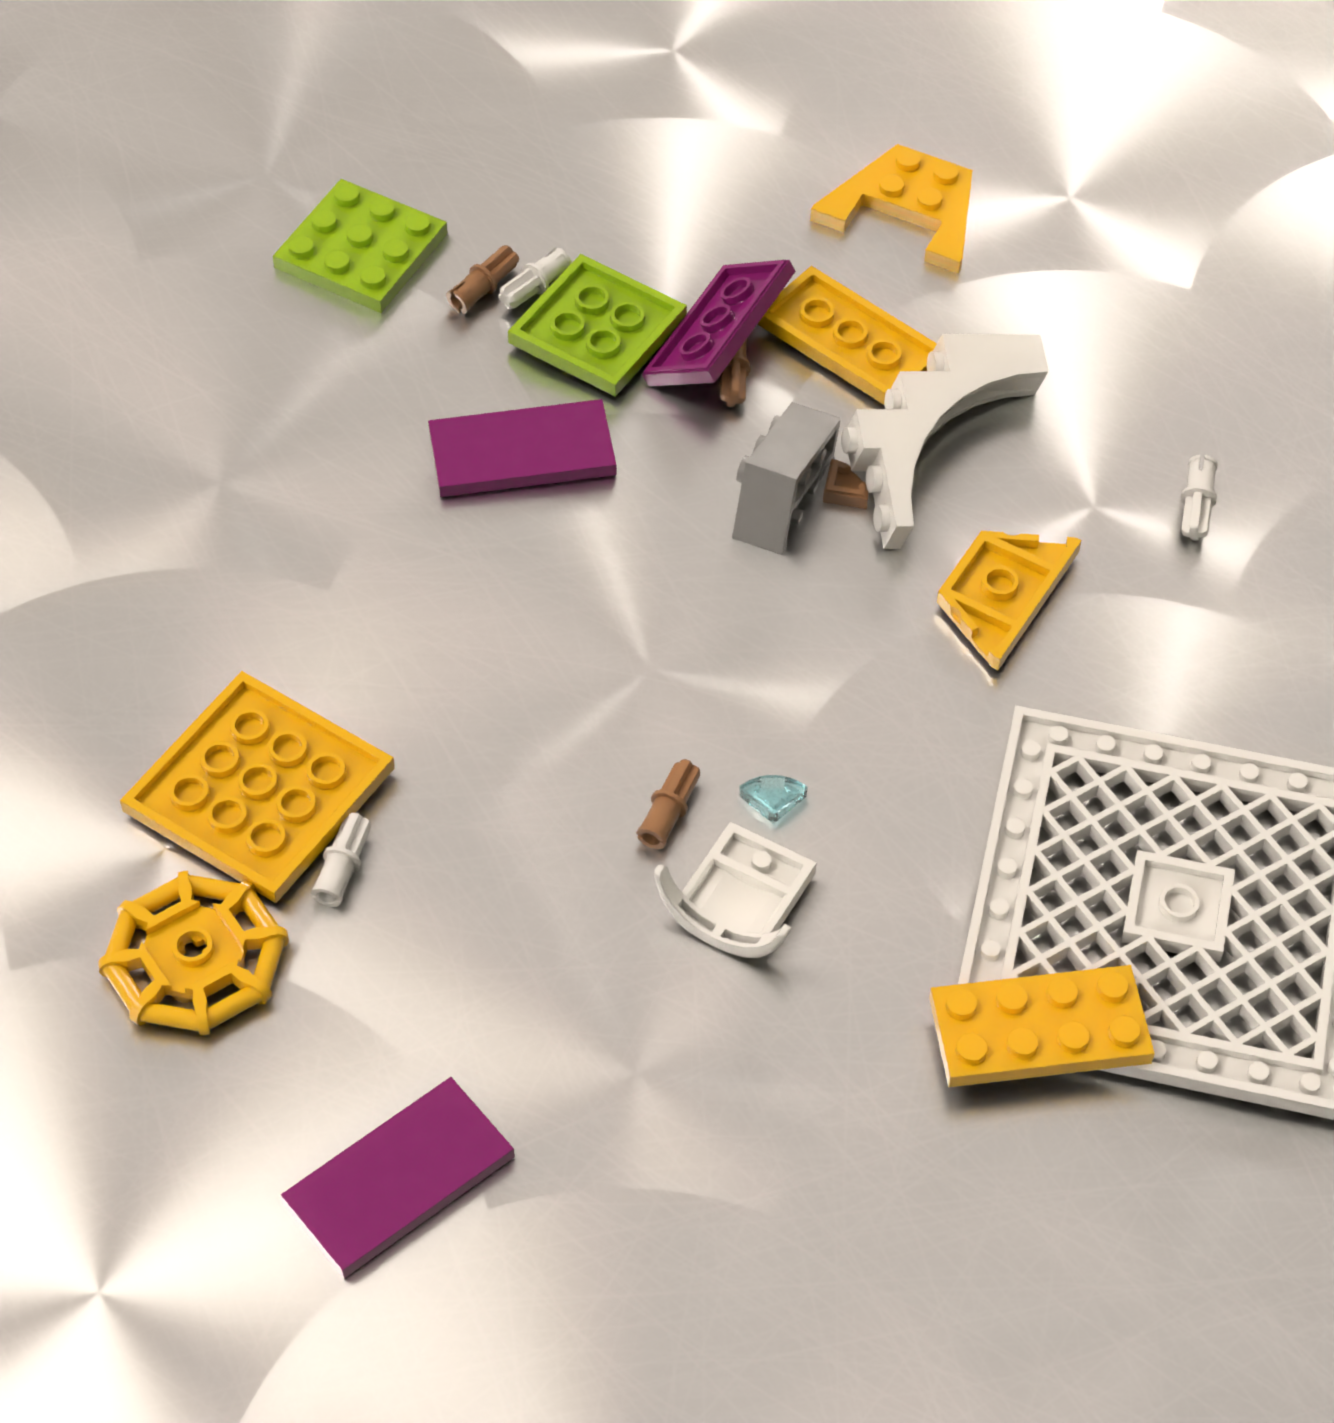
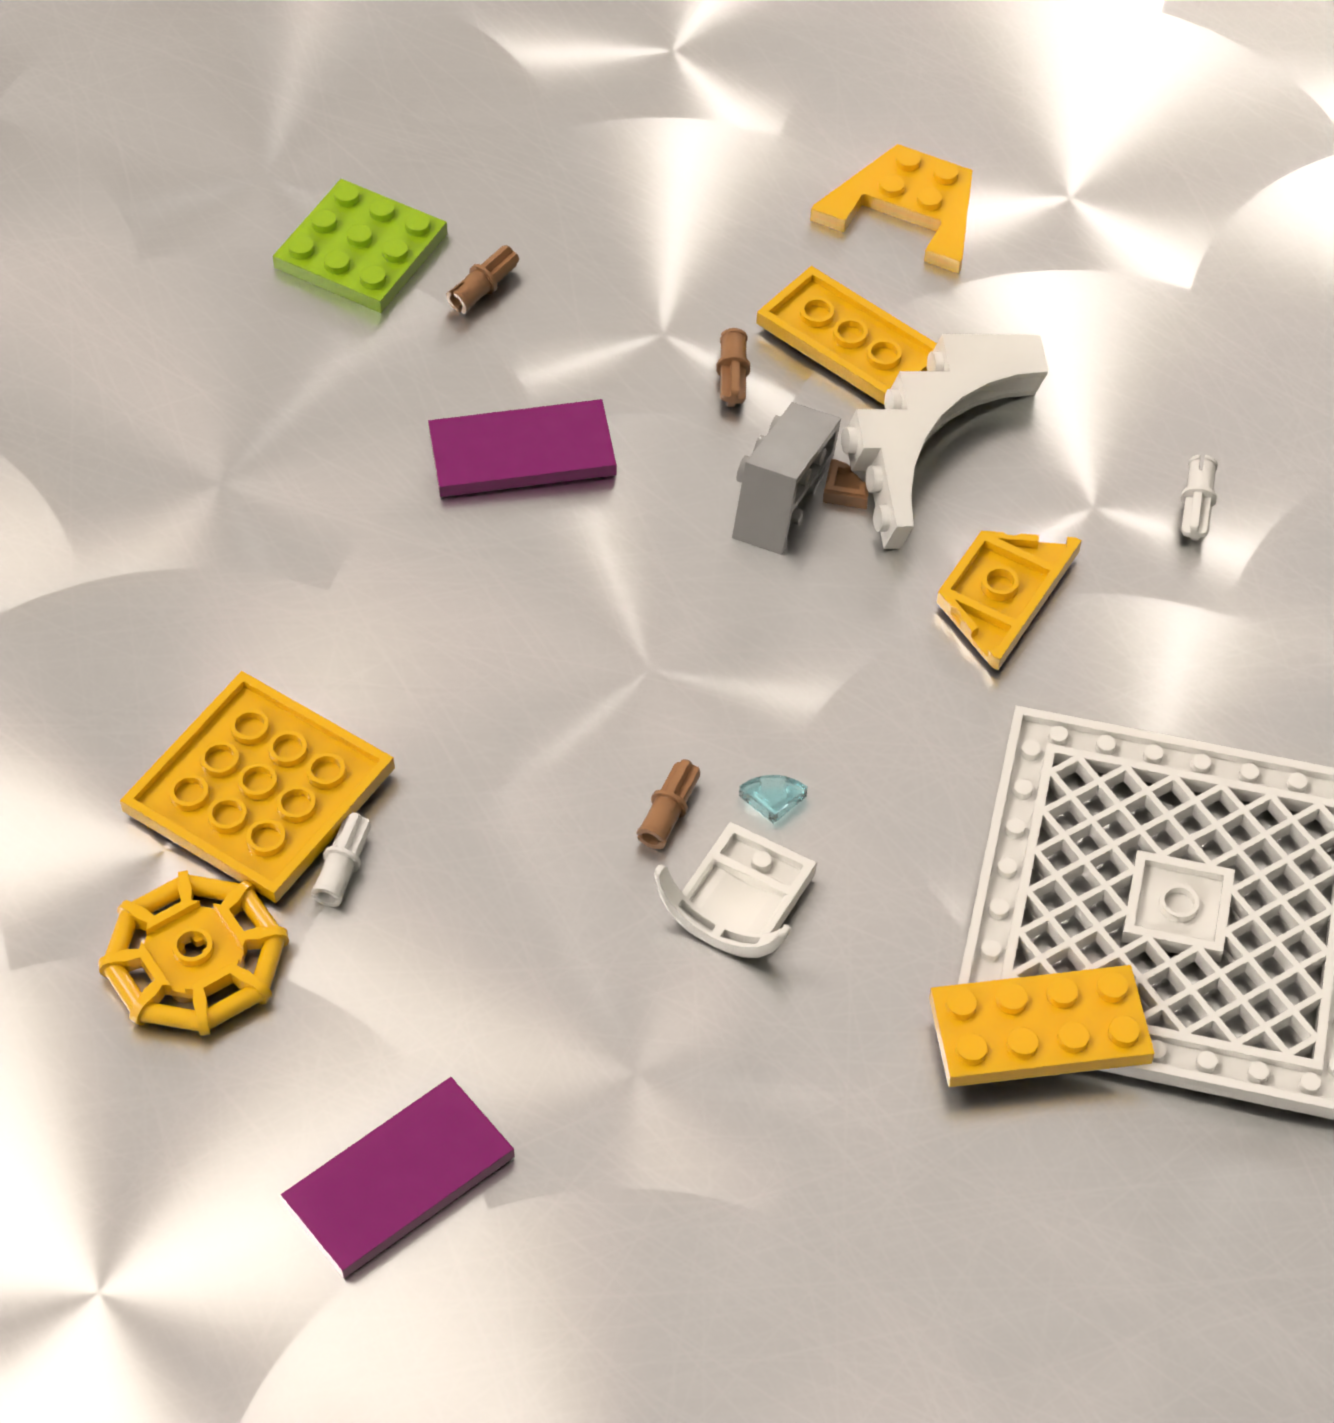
(534, 278): white axle -> none
(597, 324): lime plate -> none
(718, 323): magenta tile -> none

